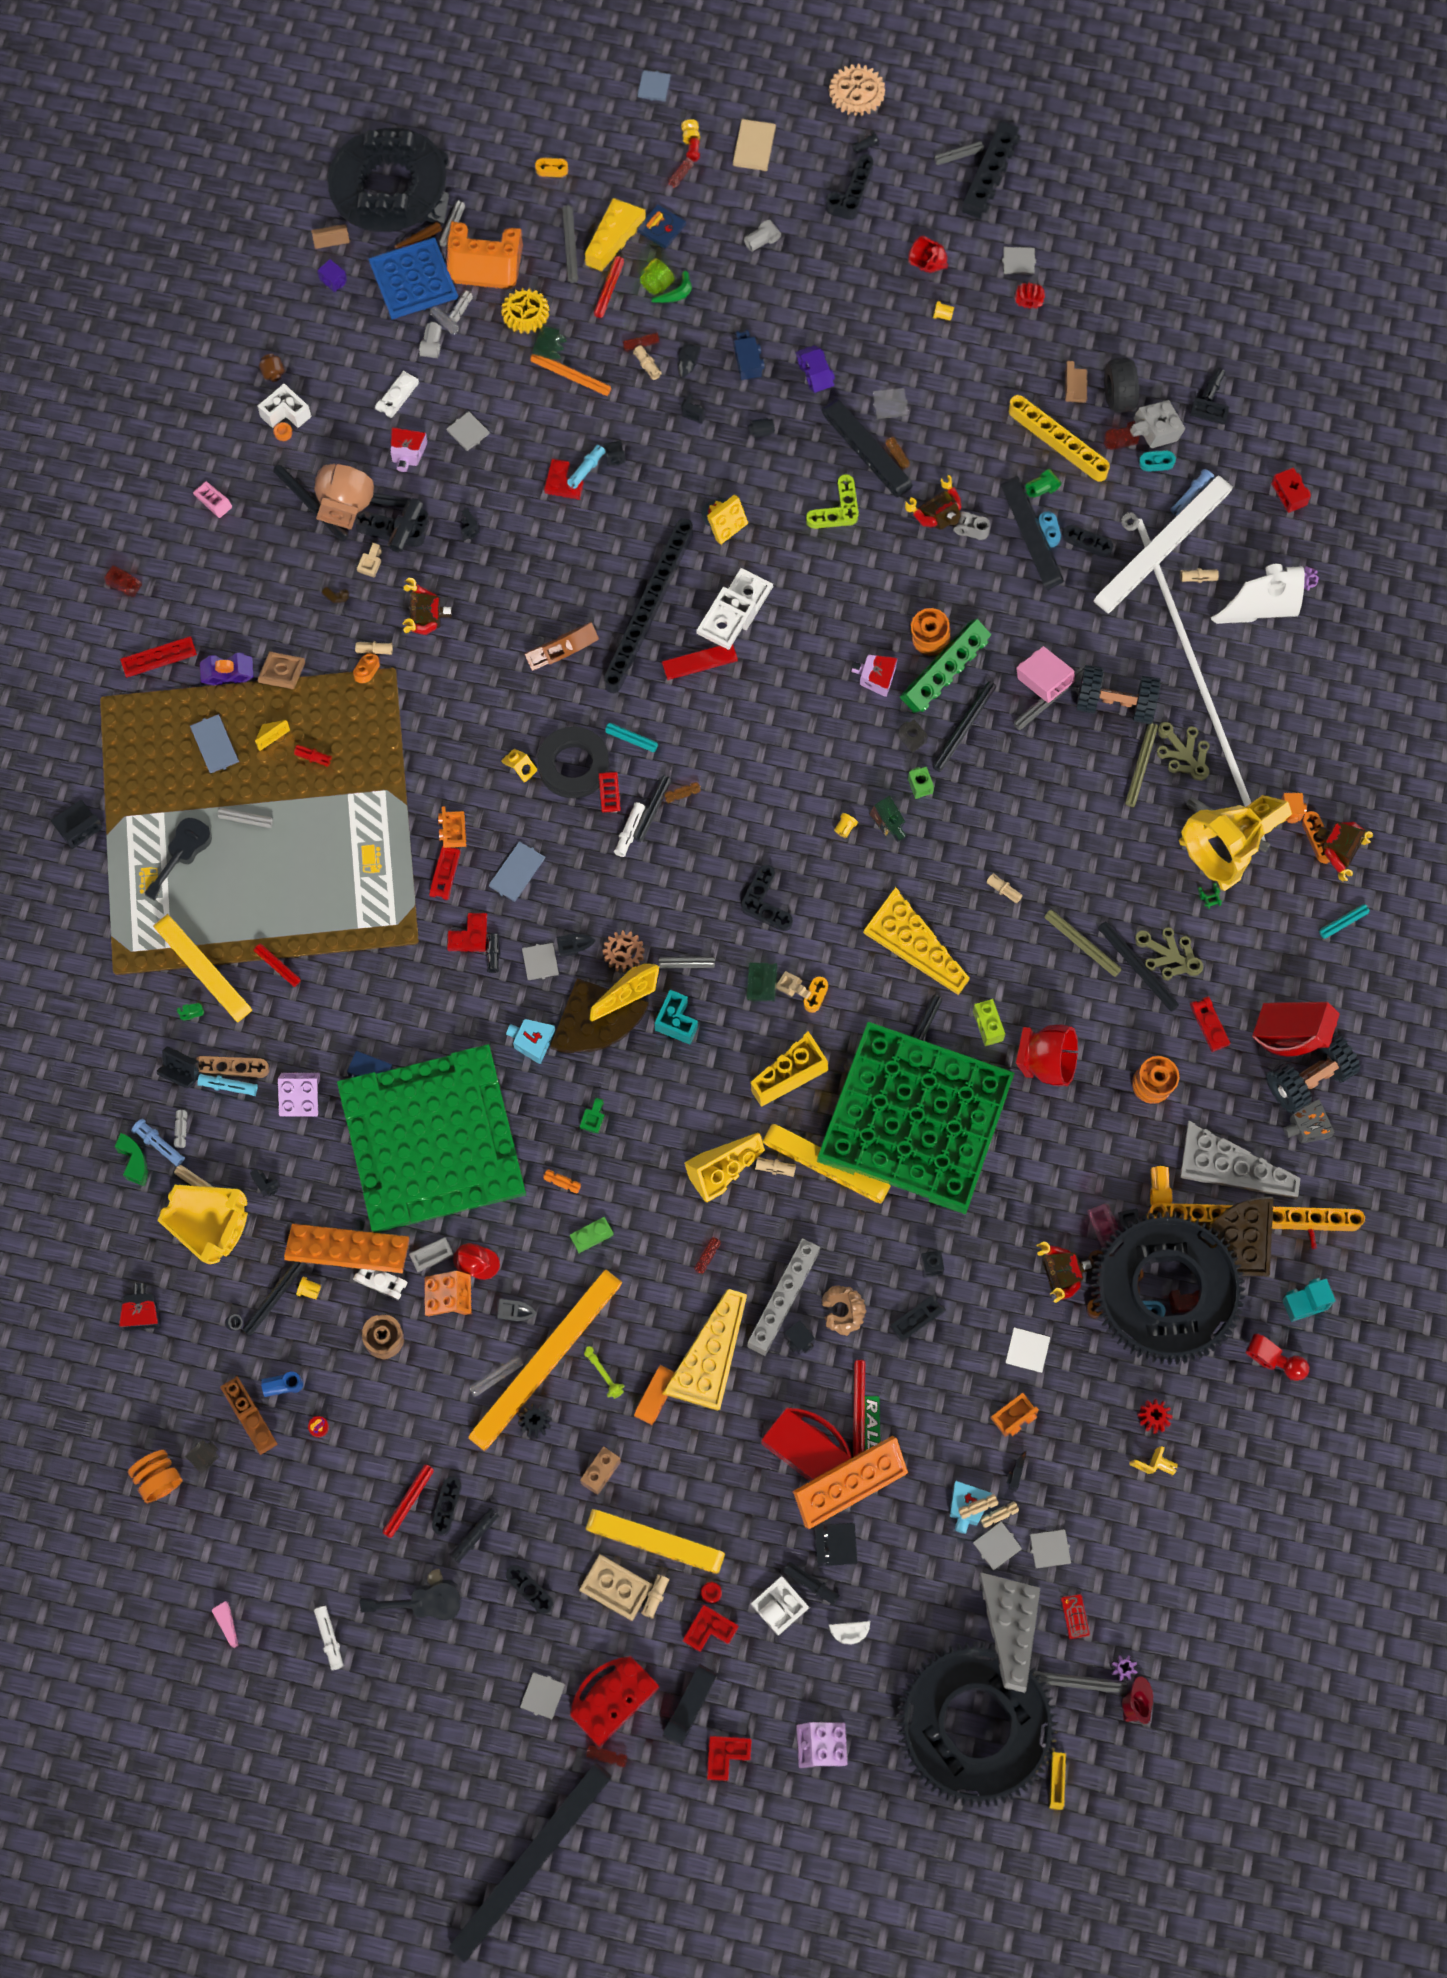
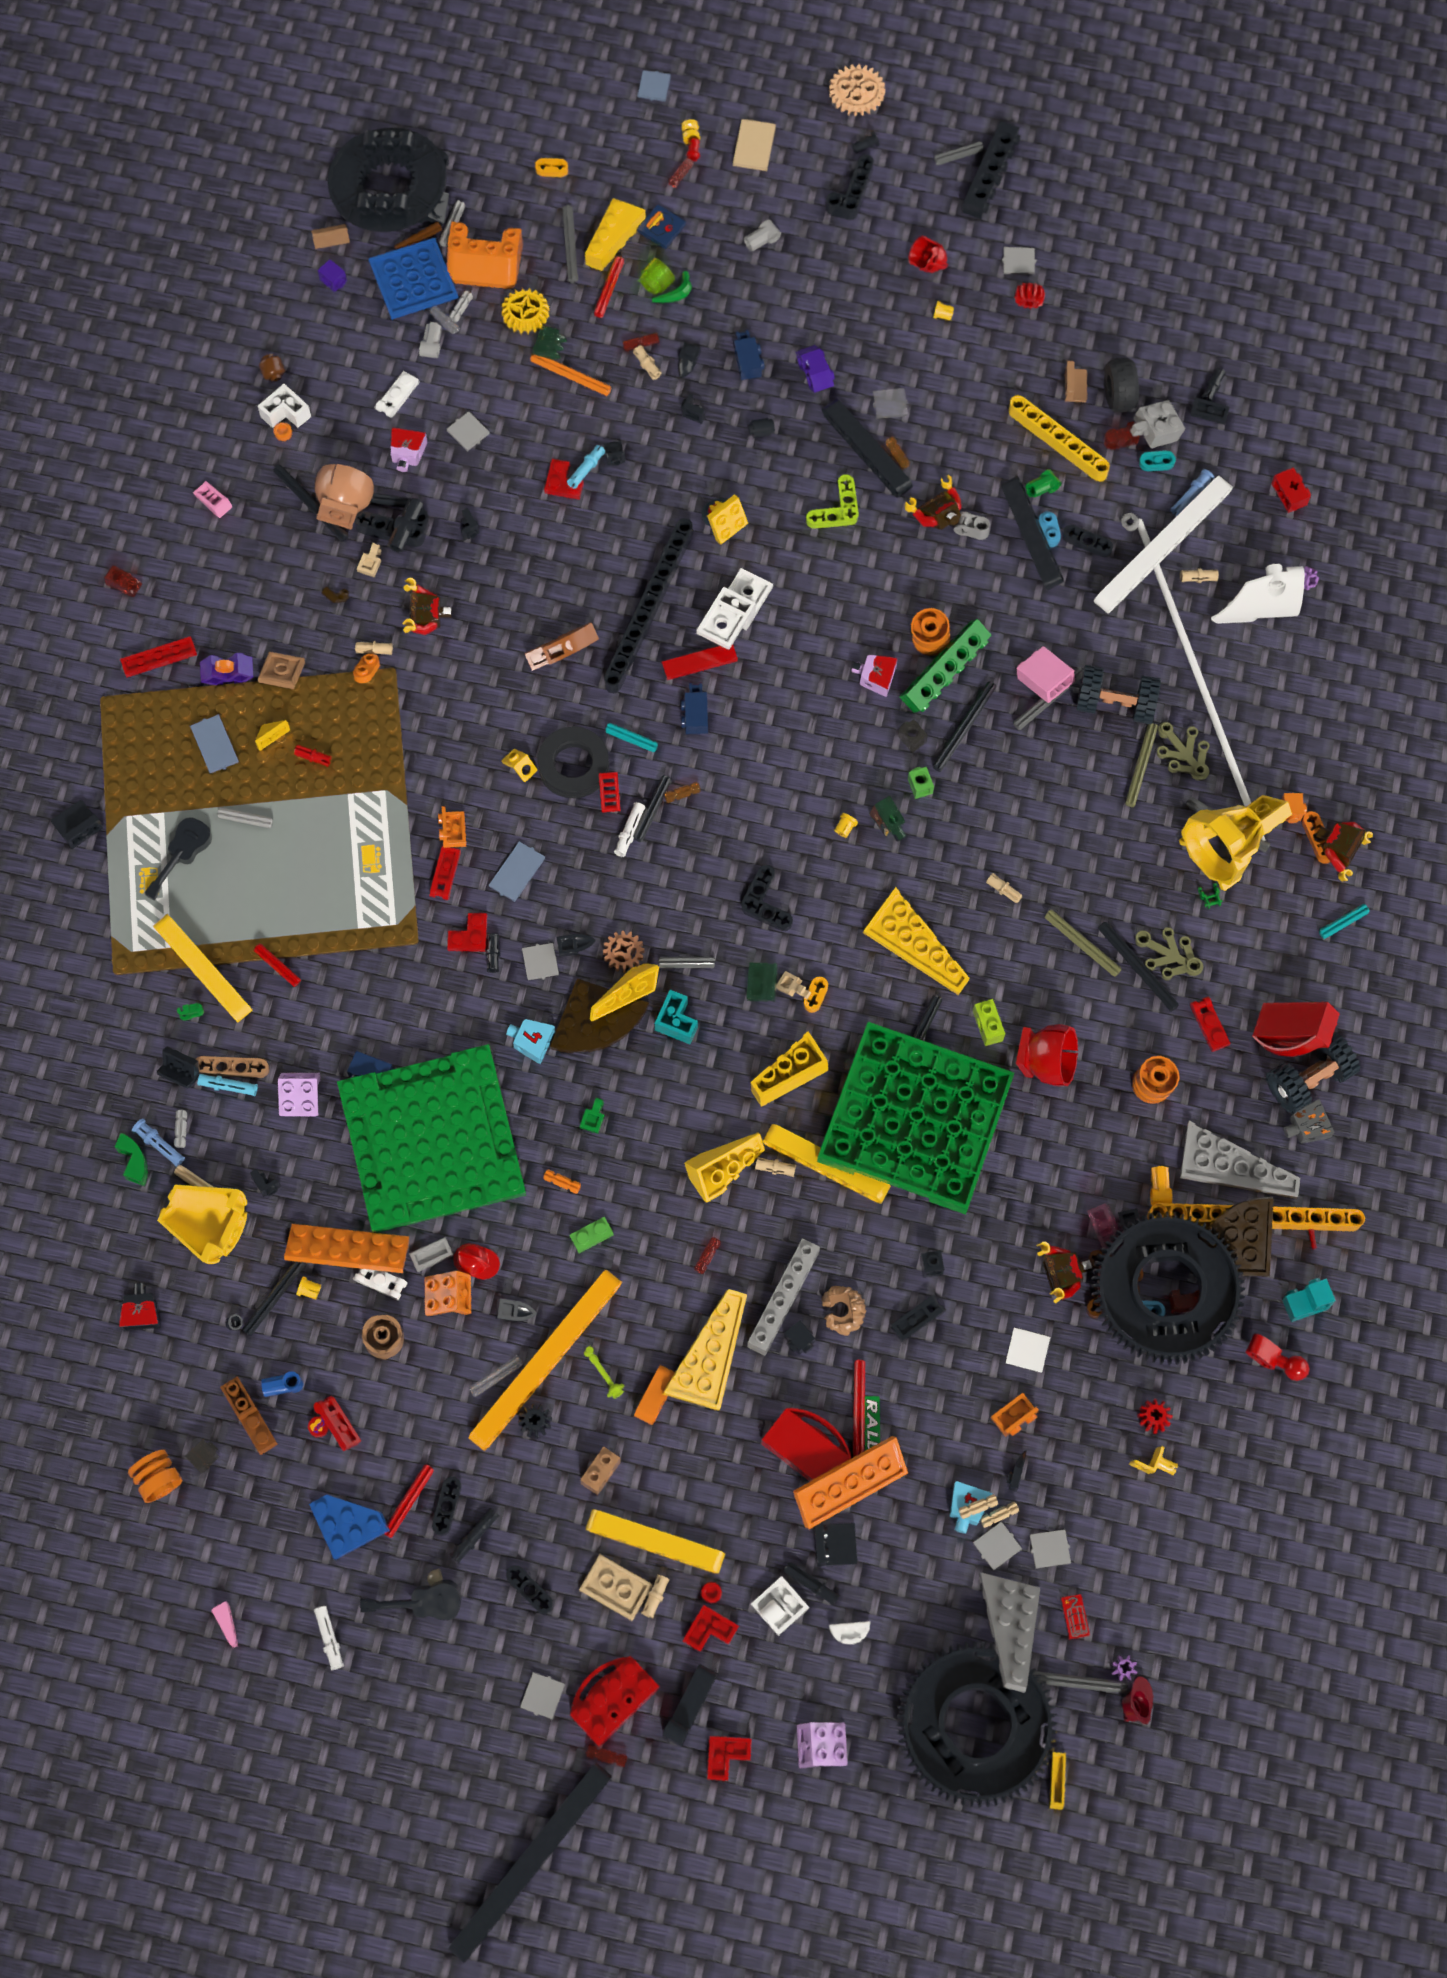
(337, 1423): none -> red plate
(346, 1524): none -> blue plate
(695, 710): none -> dark blue brick

